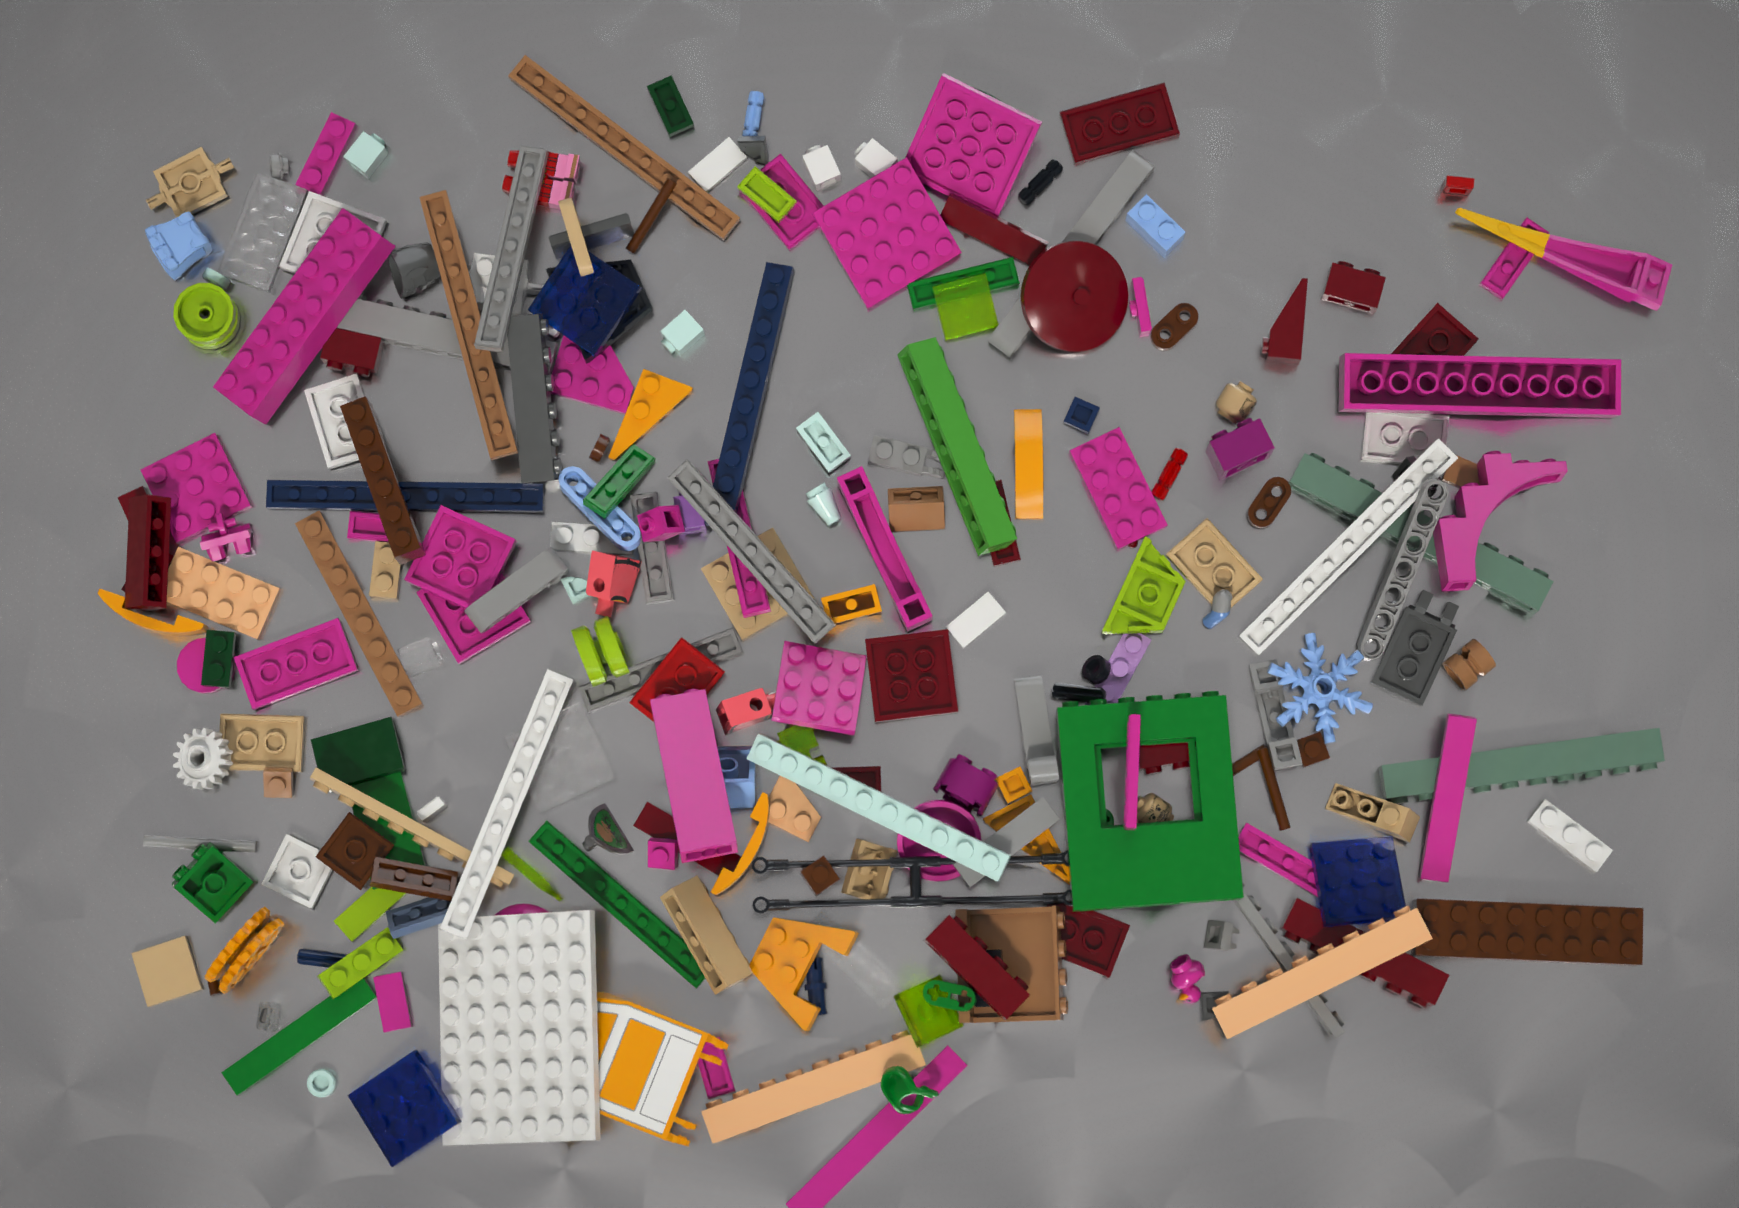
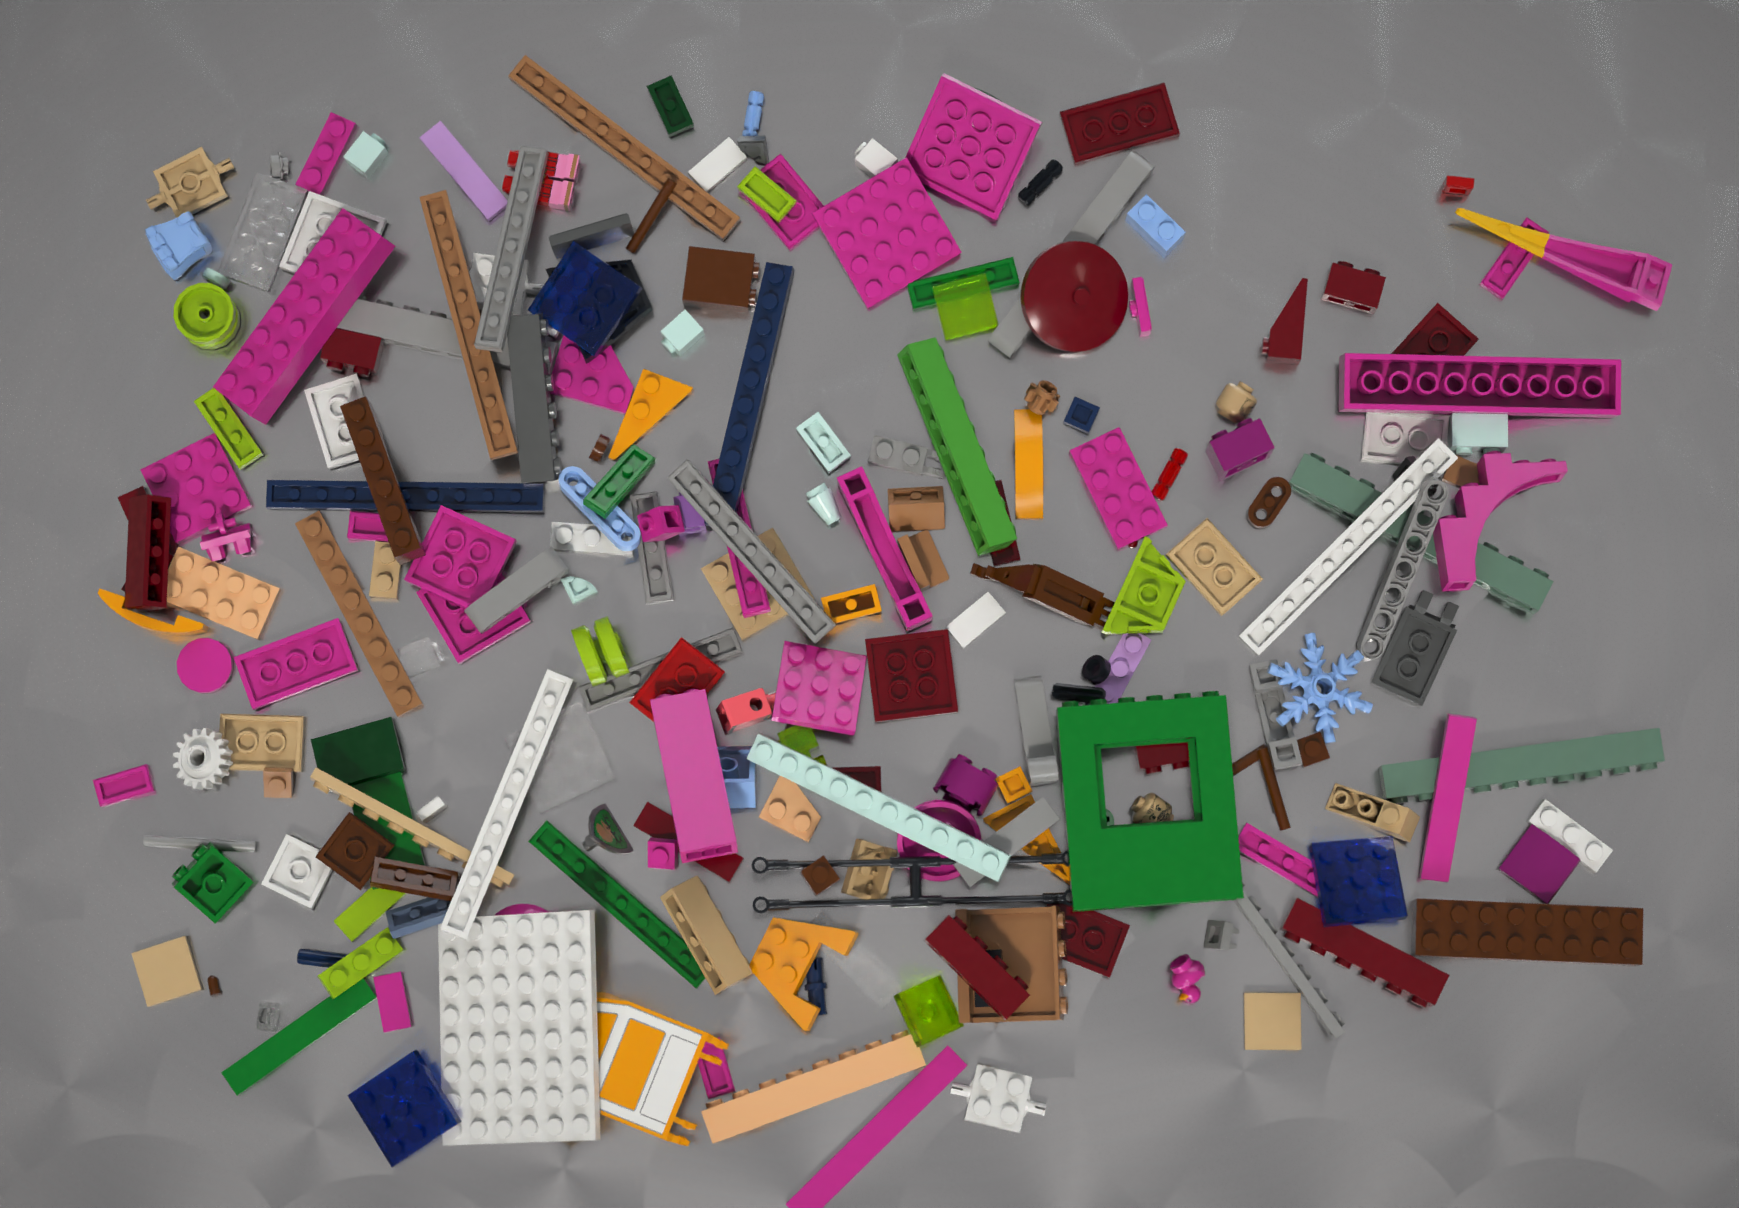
(124, 785): none -> dark pink tile
(218, 659): dark green plate -> none
(228, 428): none -> lime plate
(244, 950): light orange piece -> none
(321, 1083): light aqua tile -> none
(413, 268): dark grey helmet -> none
(464, 171): none -> lavender tile
(530, 873): clear neon green piece -> none
(576, 236): tan beam -> none
(611, 580): coral torso -> none
(720, 279): none -> reddish brown brick
(728, 878): light orange slope -> none
(821, 167): white brick -> none
(897, 1084): green piece -> none
(923, 560): none -> medium nougat panel
(950, 988): green beam -> none
(992, 229): dark red tile -> none
(998, 1098): none -> white plate
(1042, 397): none -> medium nougat gear
(1052, 591): none -> reddish brown hinge
(1132, 772): dark pink tile -> none
(1175, 326): reddish brown plate -> none
(1207, 1002): dark grey tile -> none
(1220, 608): arm -> none
(1272, 1021): none -> tan tile
(1322, 972): light nougat brick -> none
(1469, 664): medium nougat wheel -> none
(1477, 433): none -> light aqua brick
(1539, 864): none -> magenta slope

